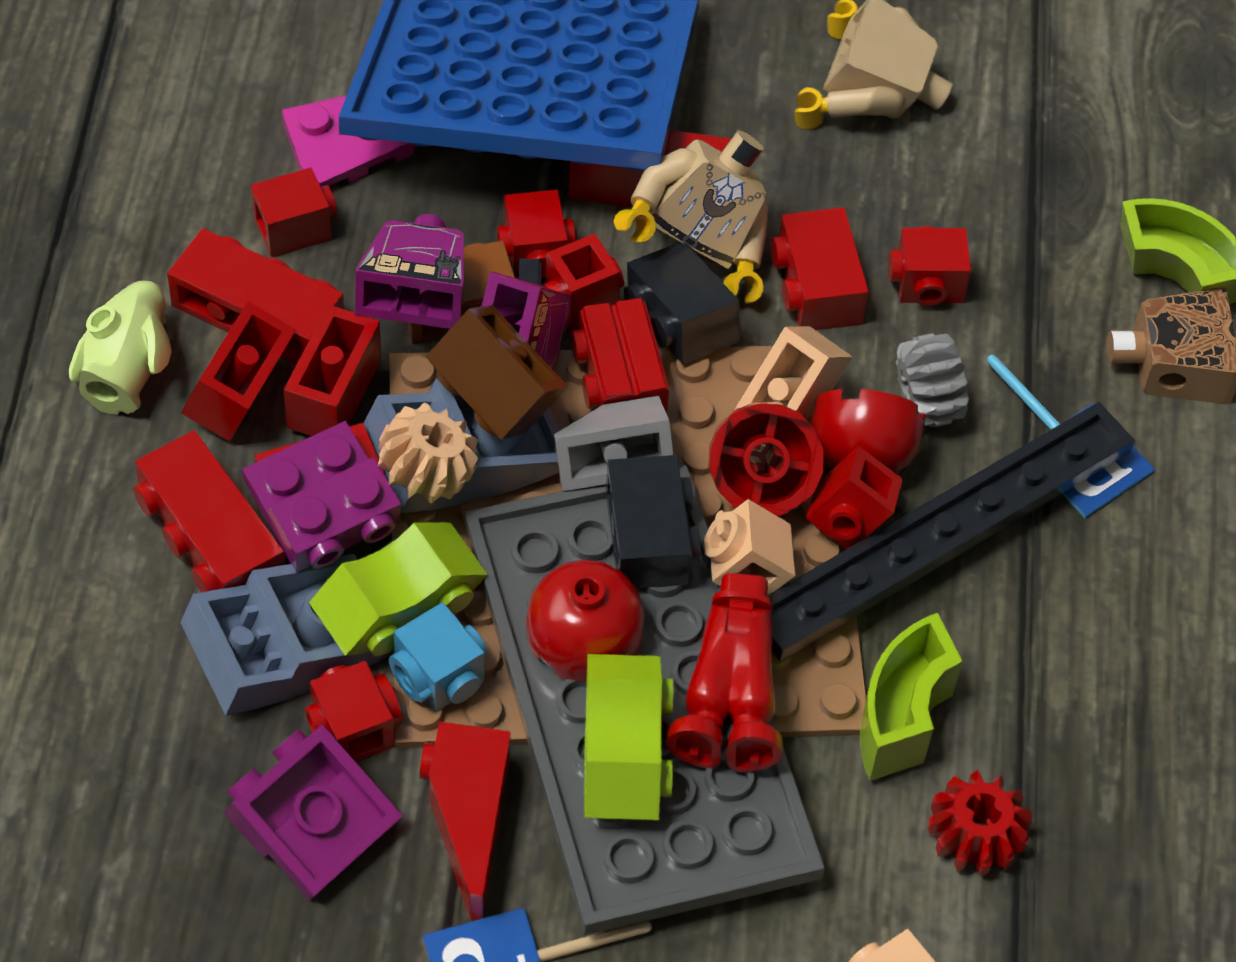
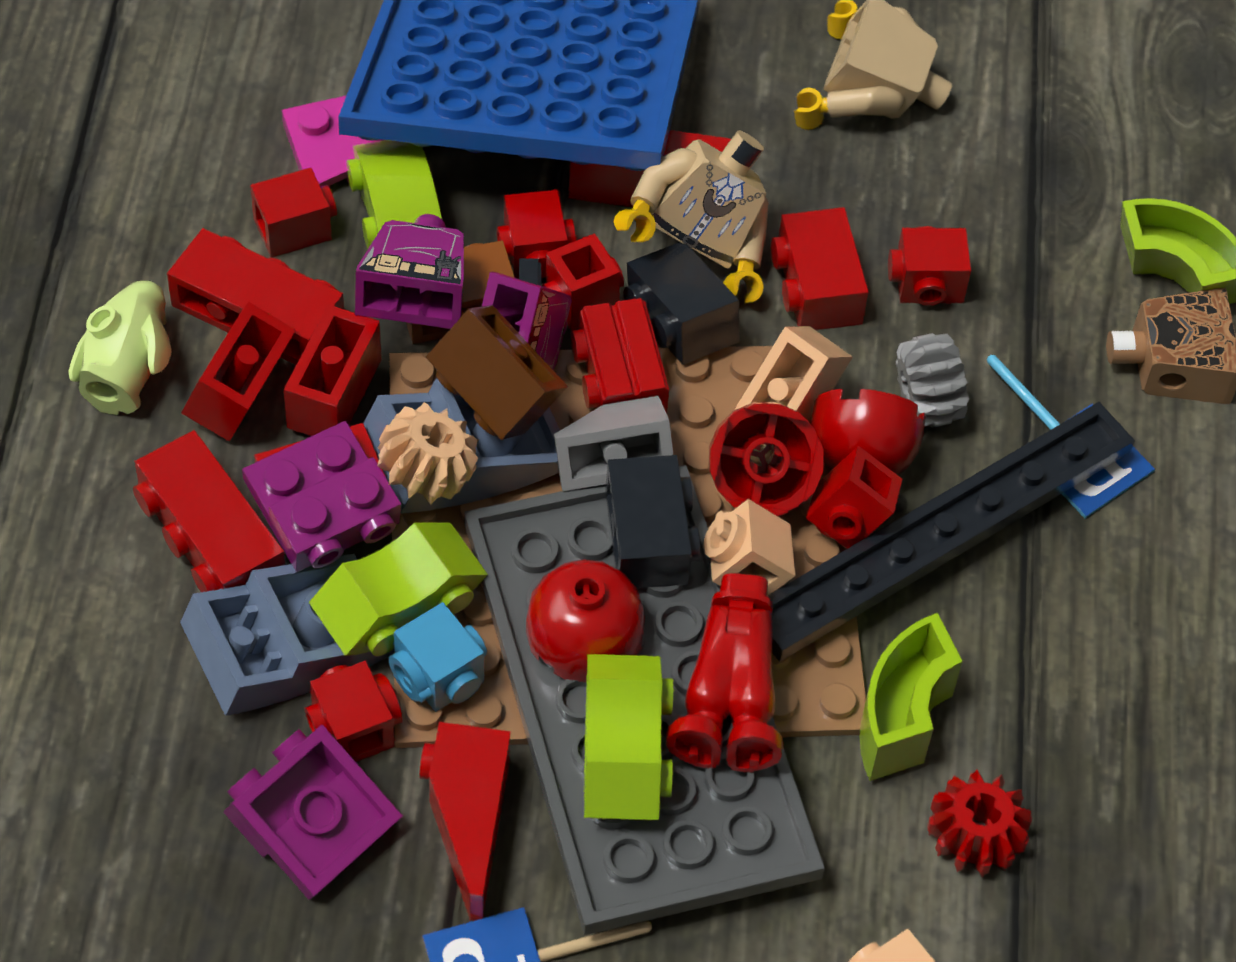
(392, 184): none -> lime brick

